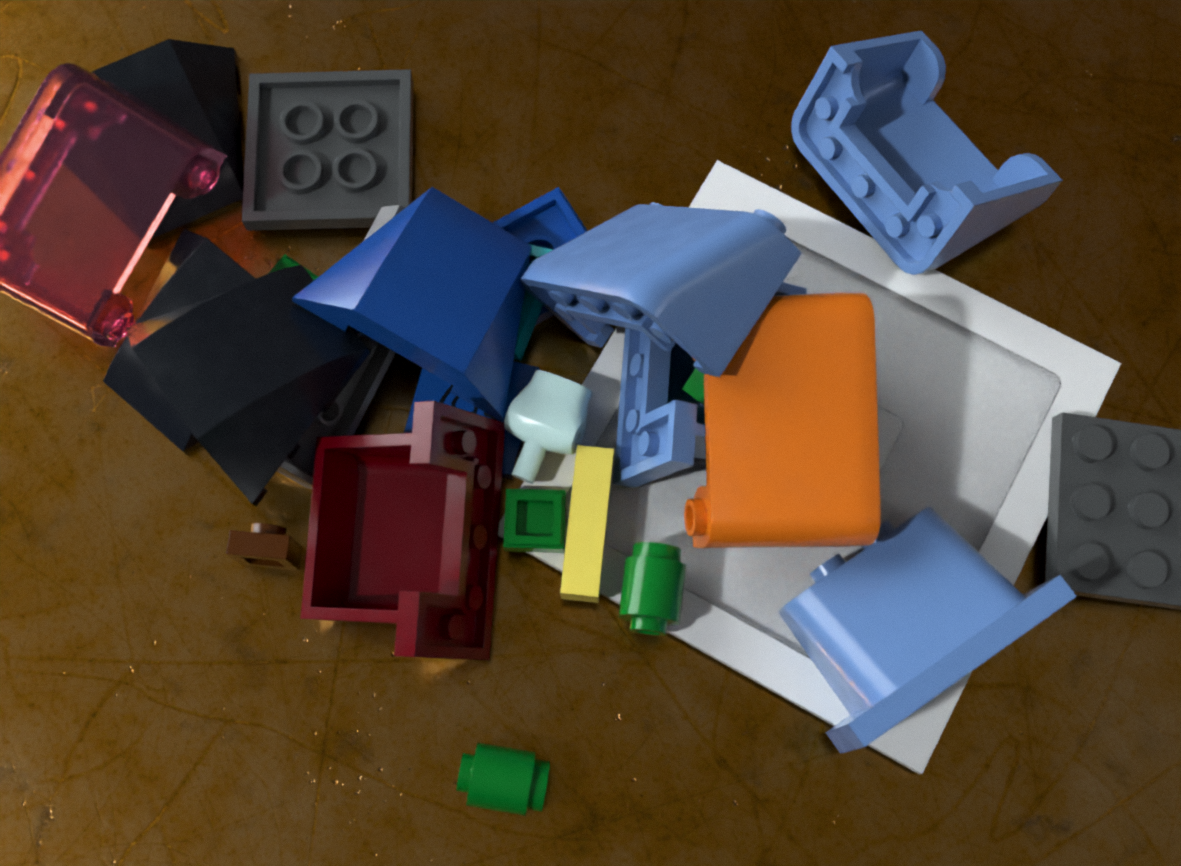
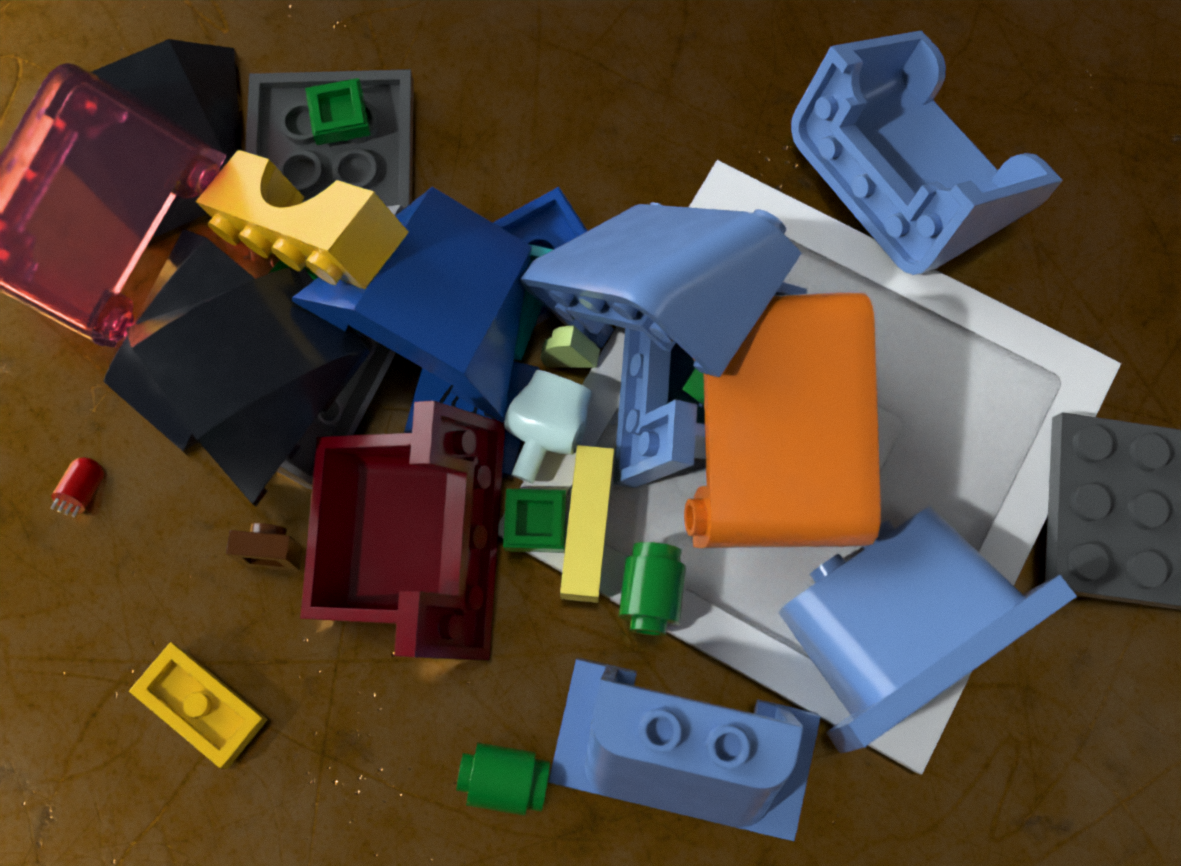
(78, 486): none -> red piece
(198, 705): none -> yellow plate
(337, 111): none -> green tile
(337, 234): none -> yellow arch
(569, 349): none -> yellowish green tile
(684, 752): none -> medium blue windscreen

